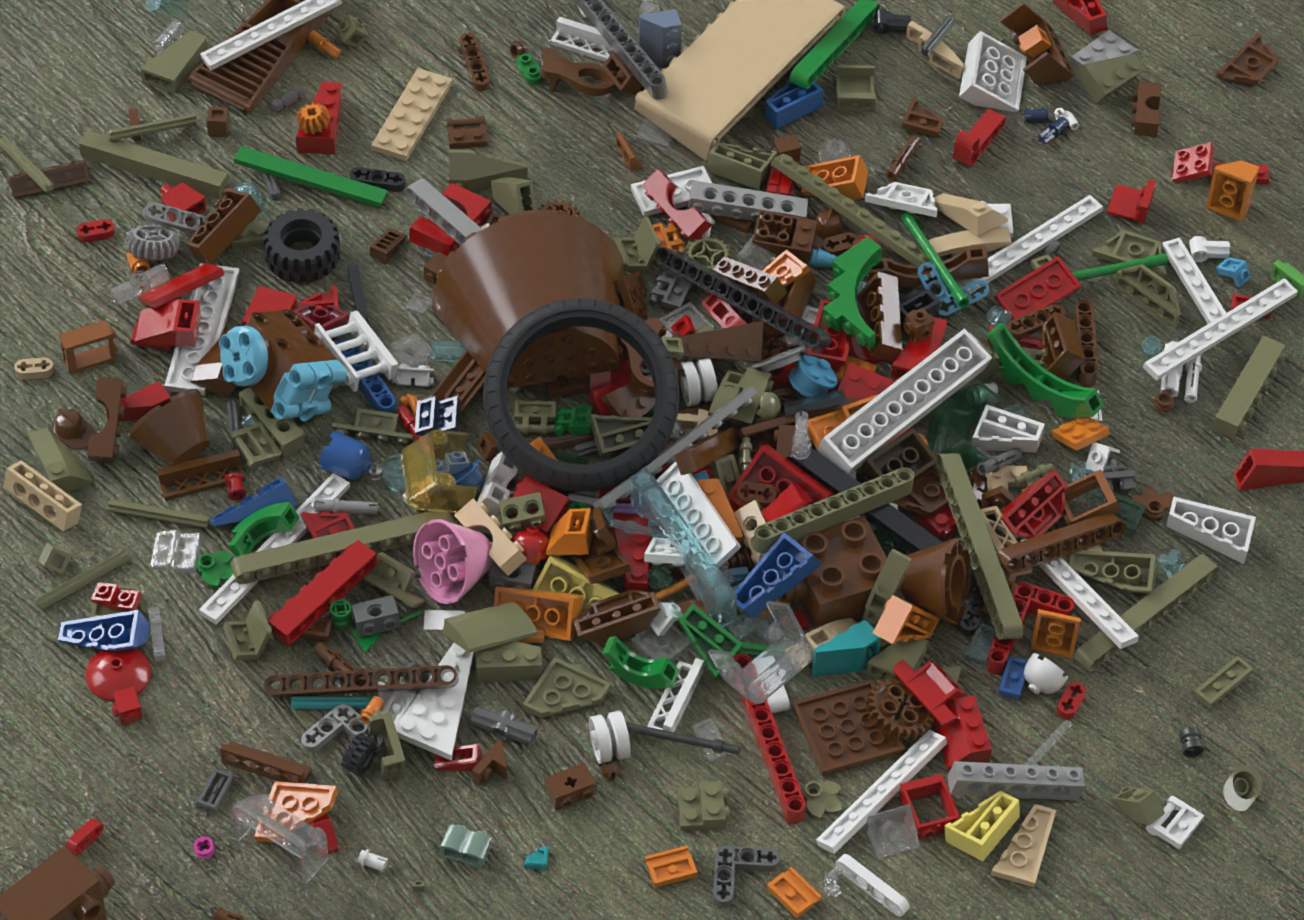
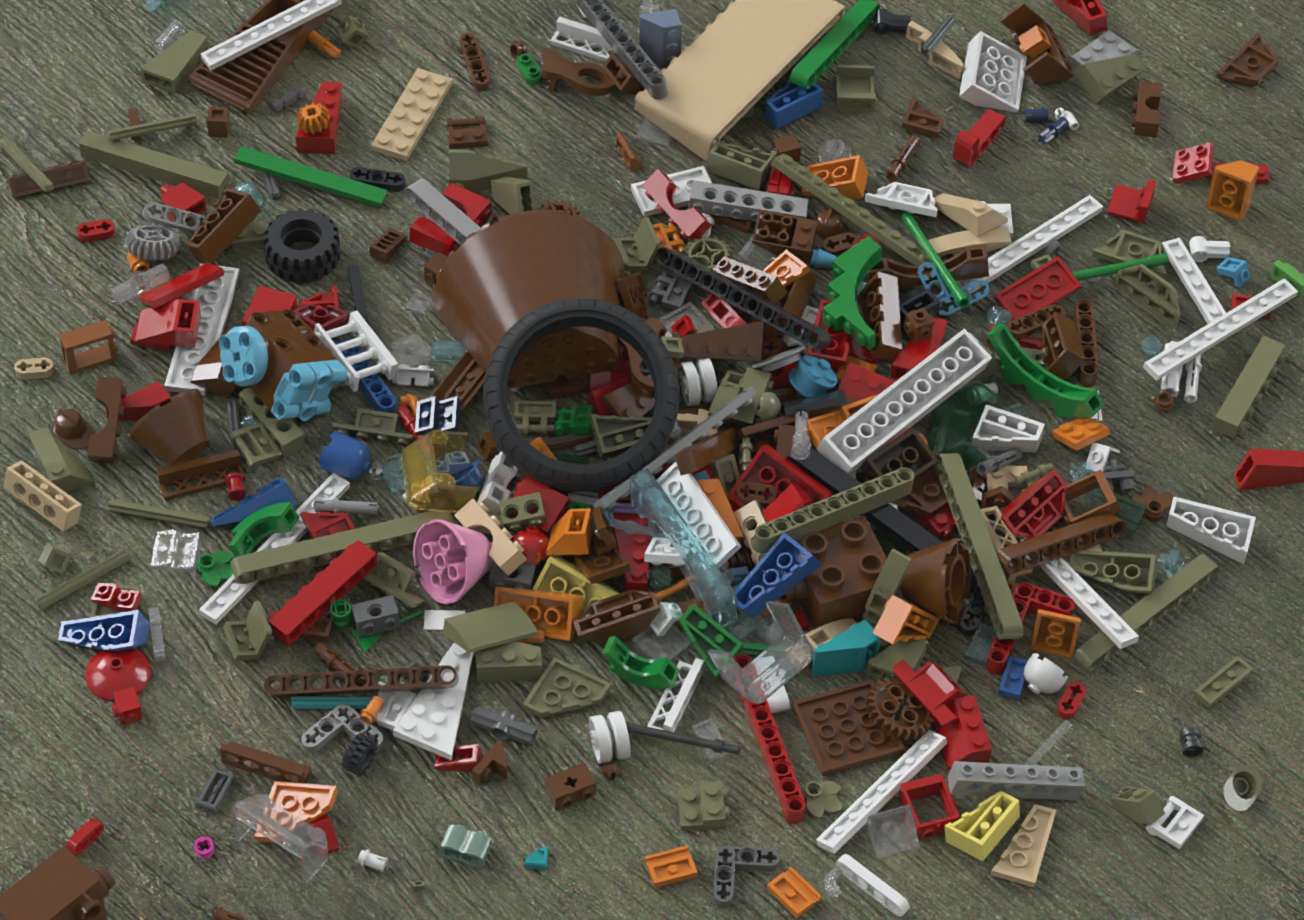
(394, 764): olive panel -> none

